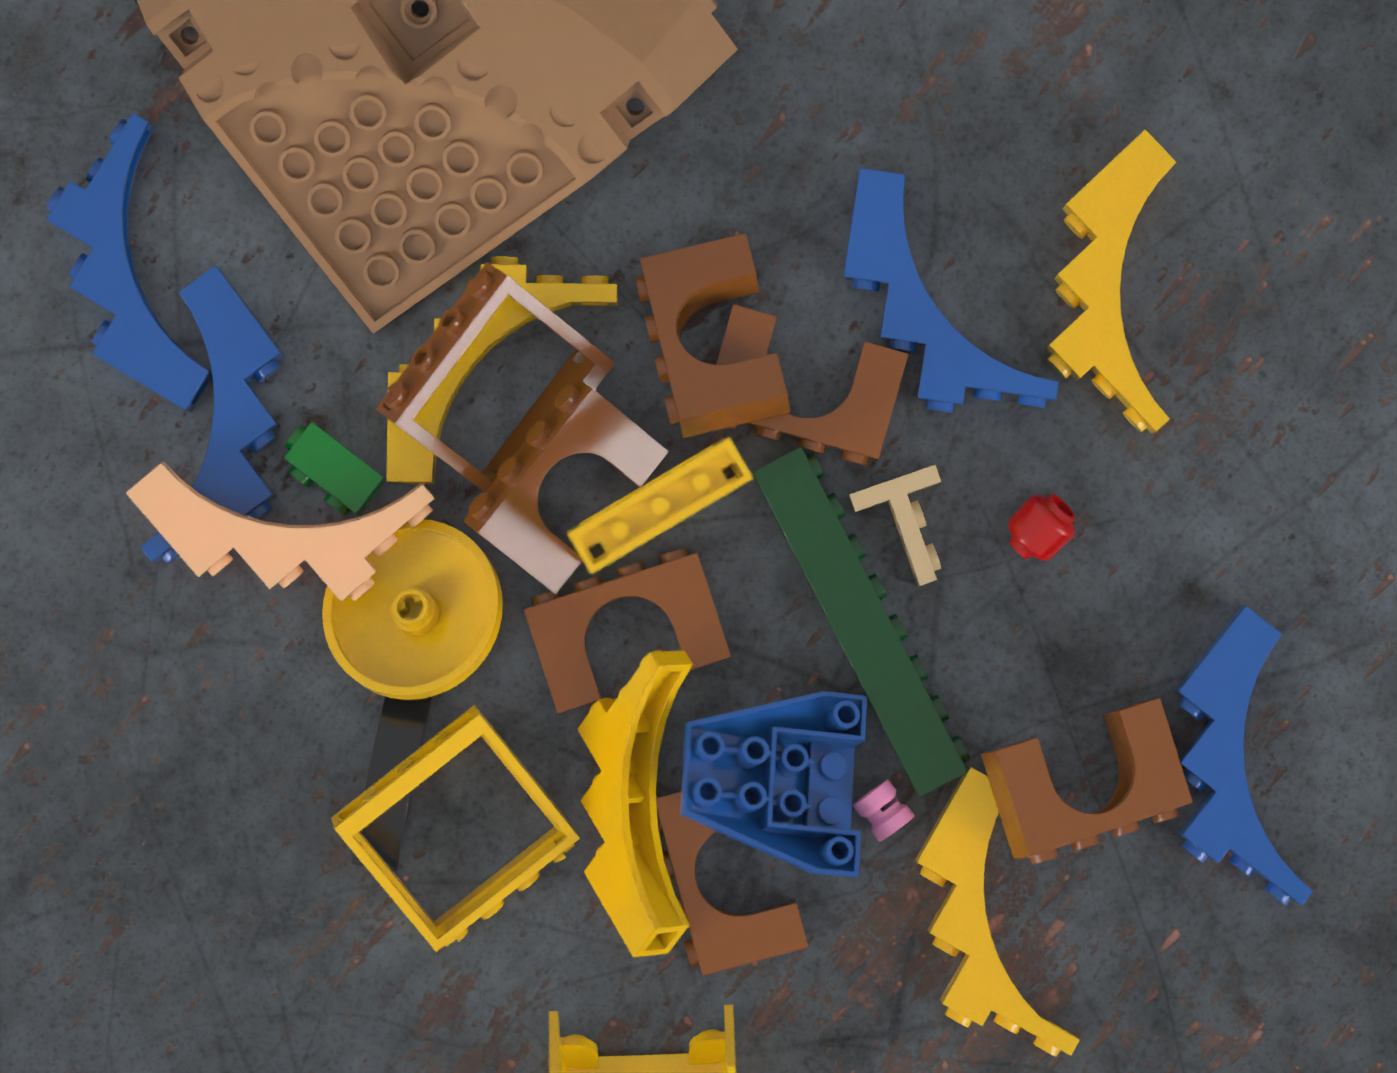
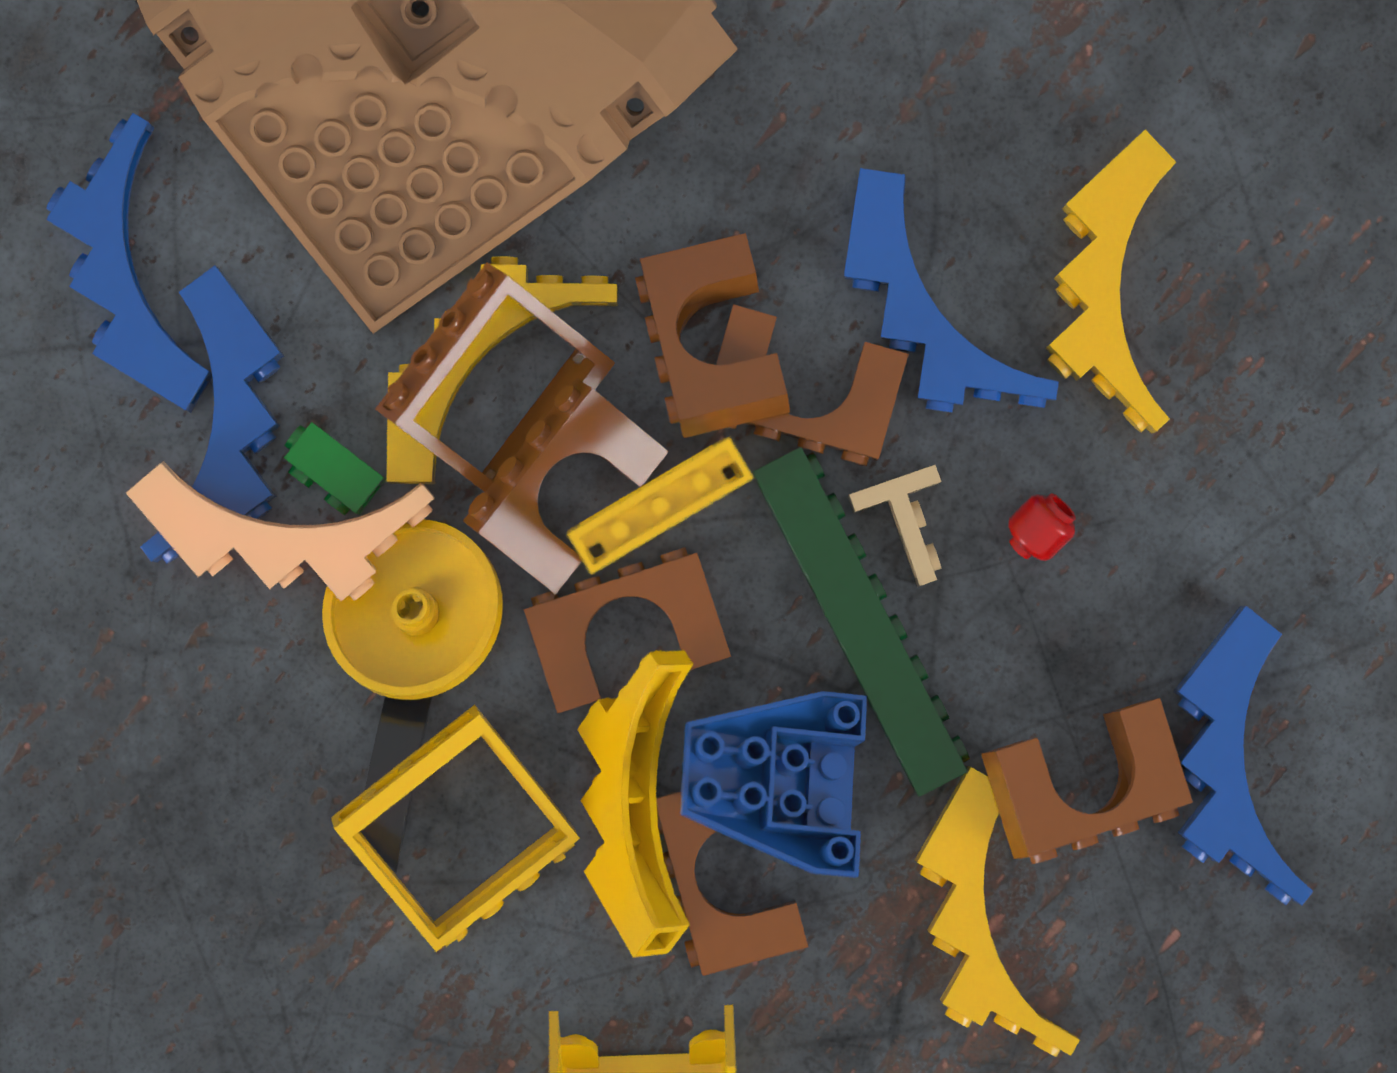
(891, 817): bright pink wheel -> none

